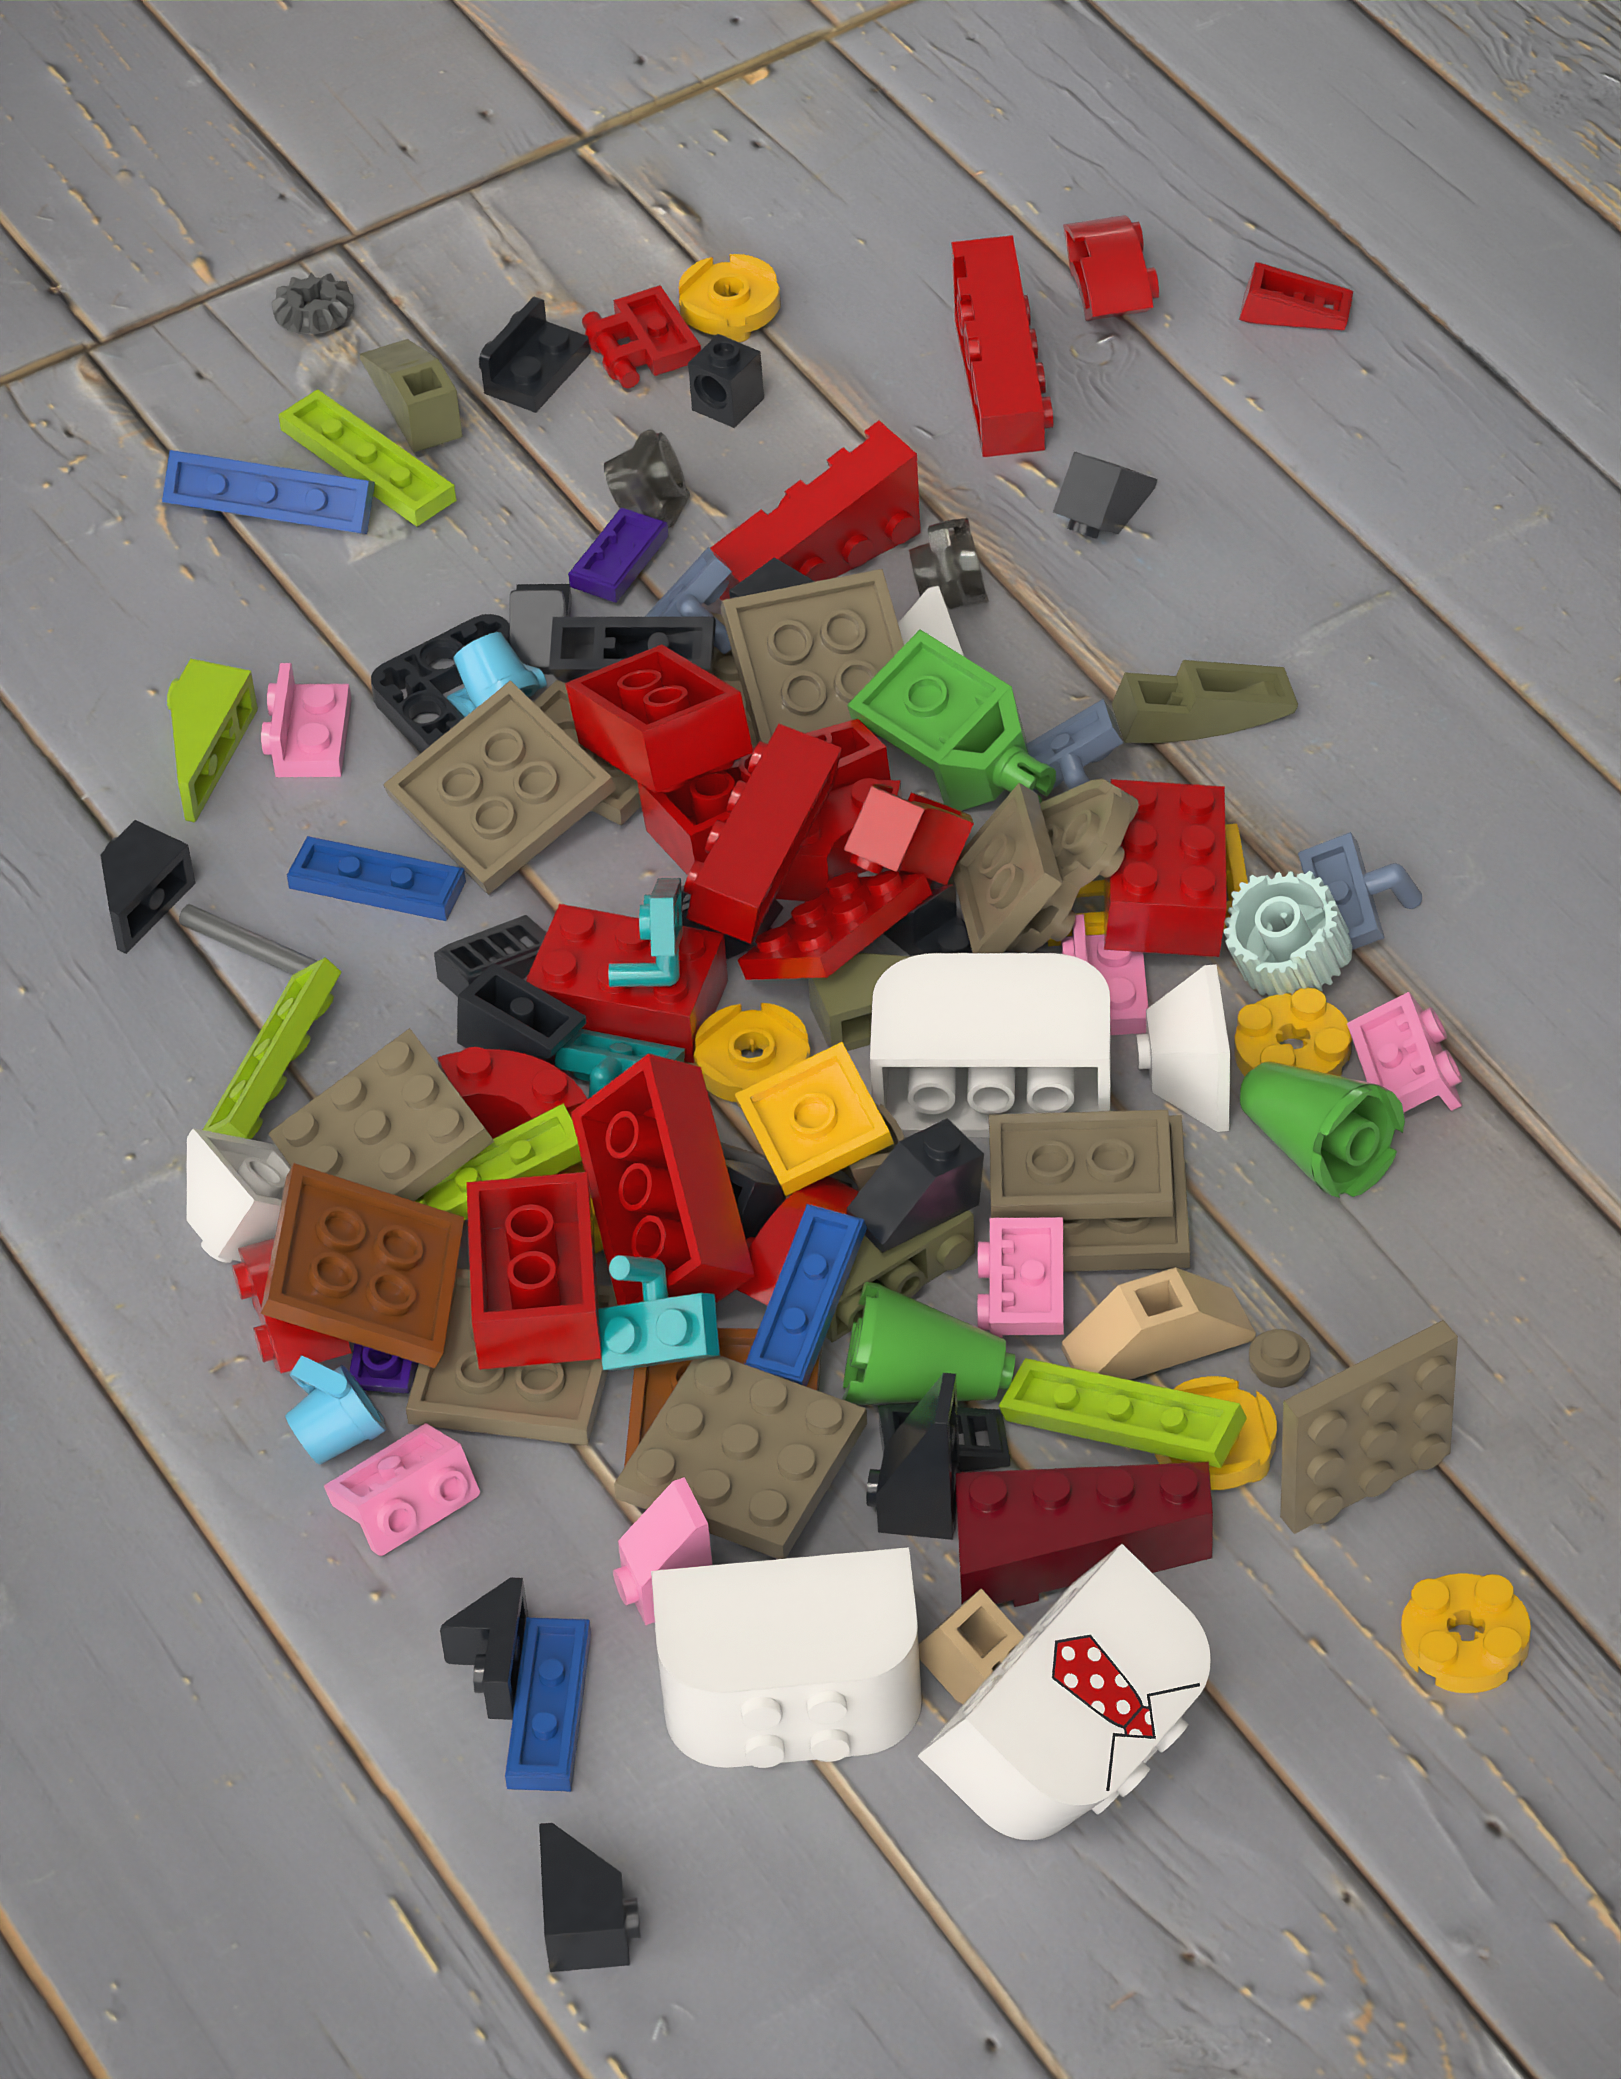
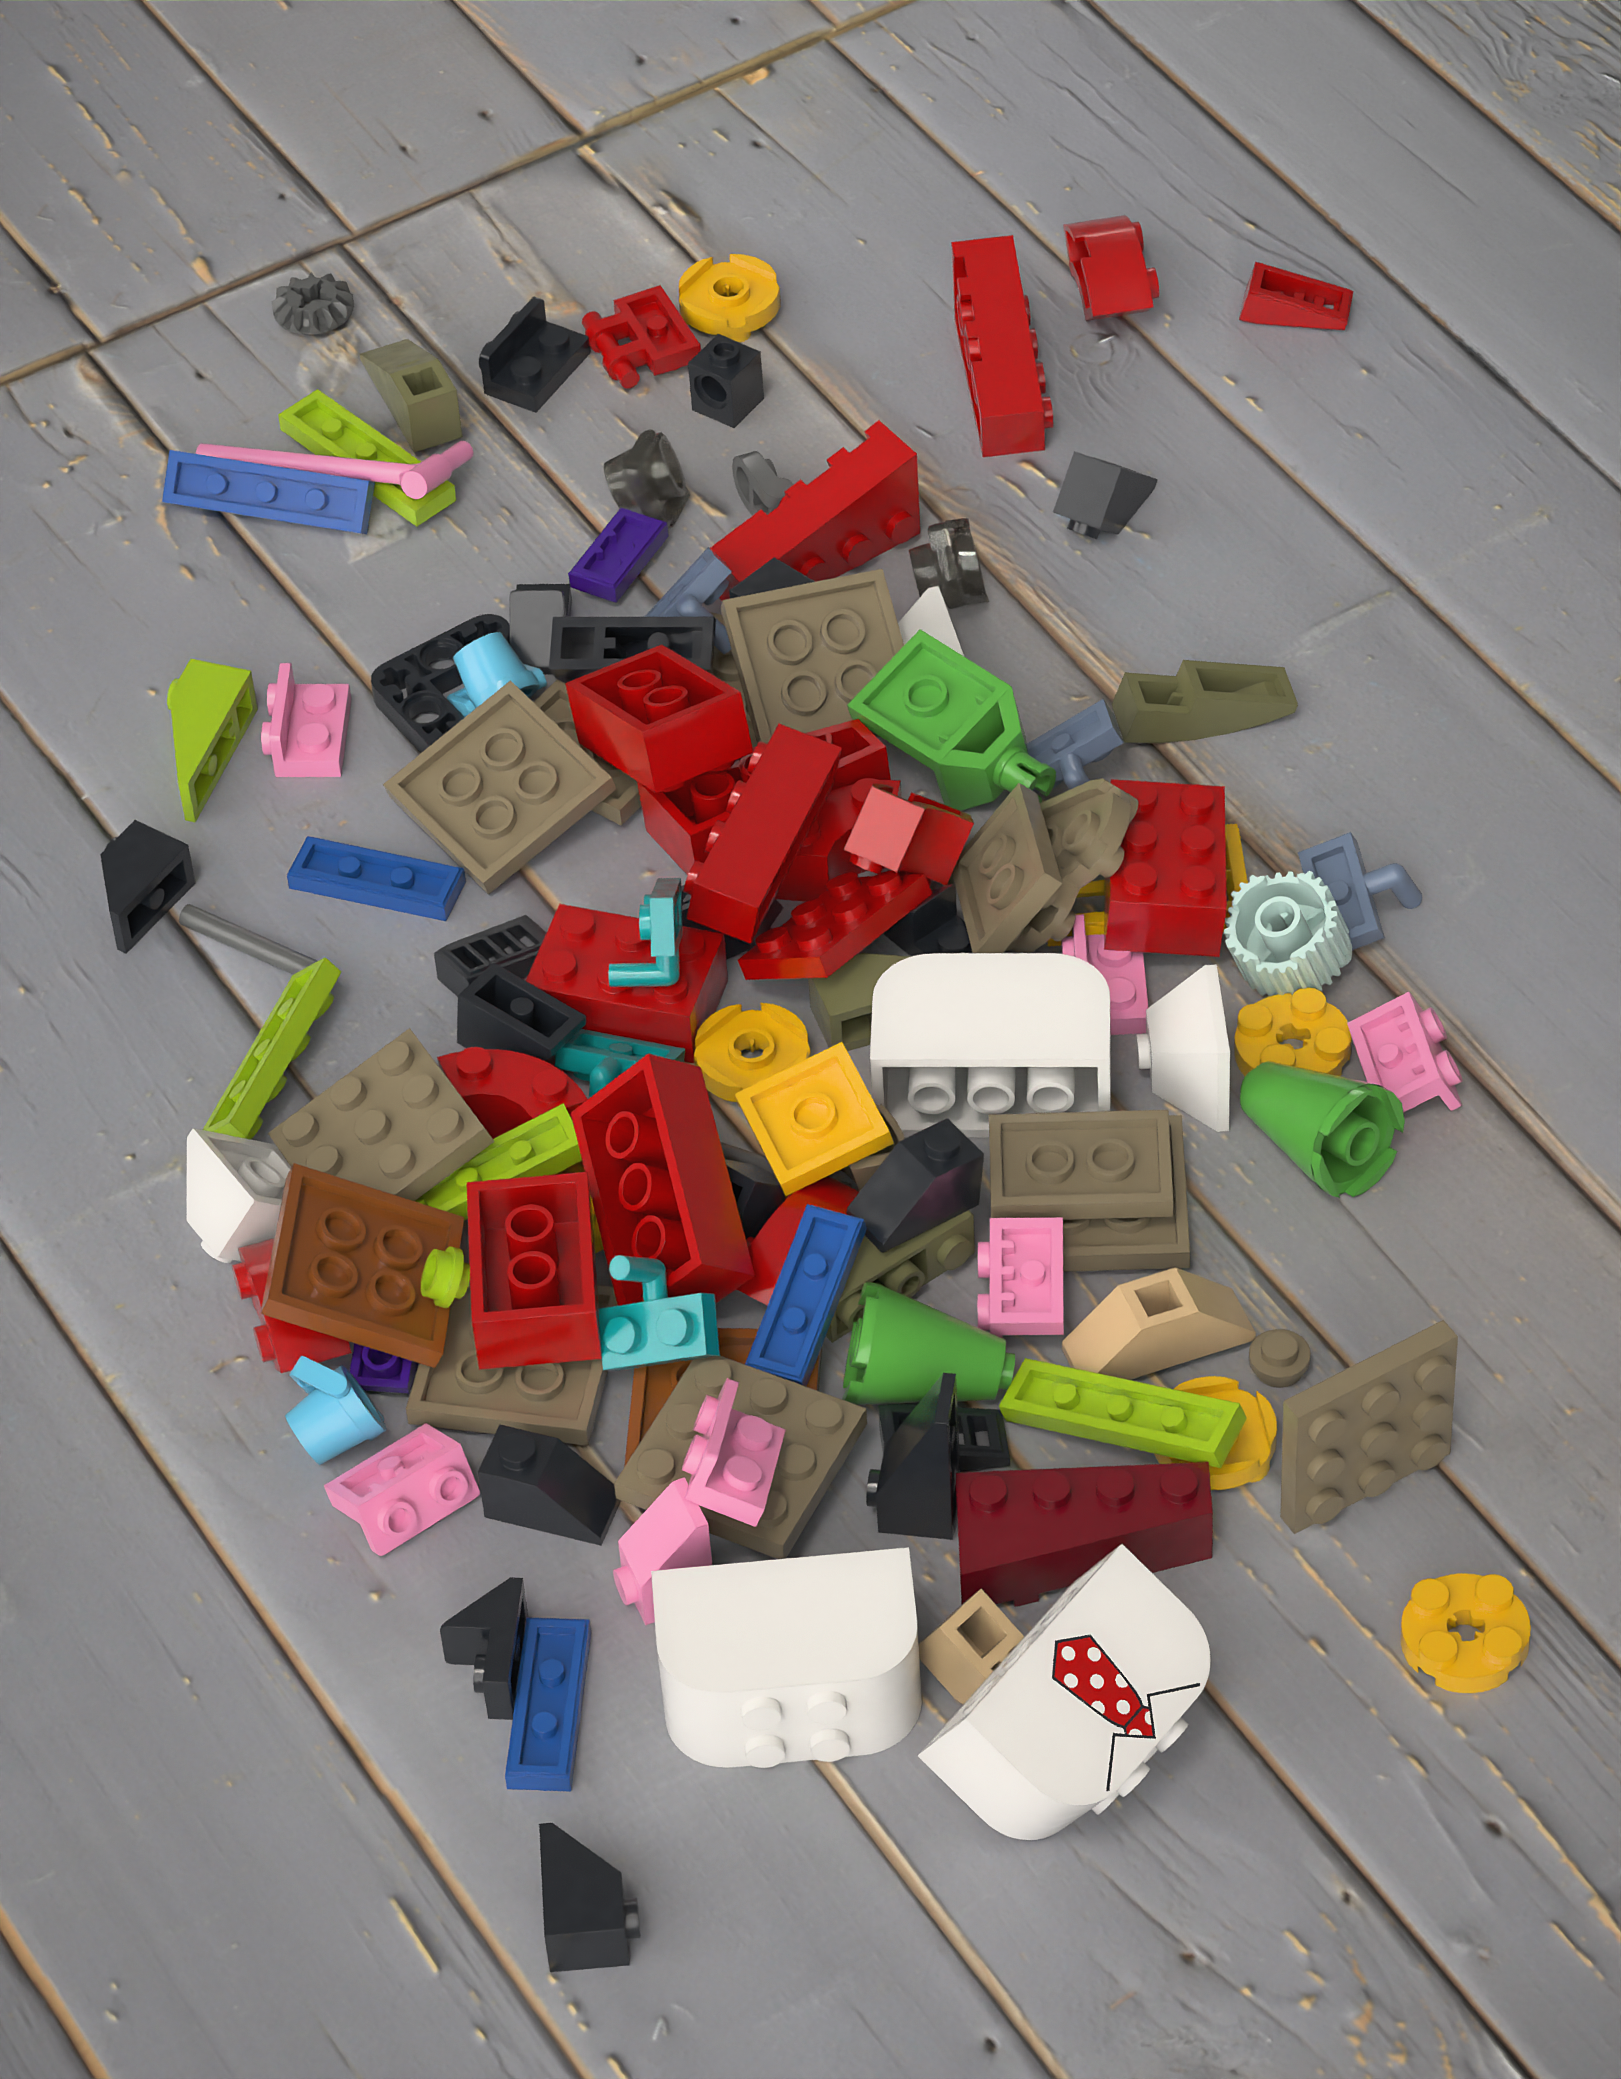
(413, 478): none -> bright pink bar
(445, 1276): none -> lime plate
(545, 1487): none -> black slope
(732, 1459): none -> bright pink bracket
(758, 482): none -> dark grey plate

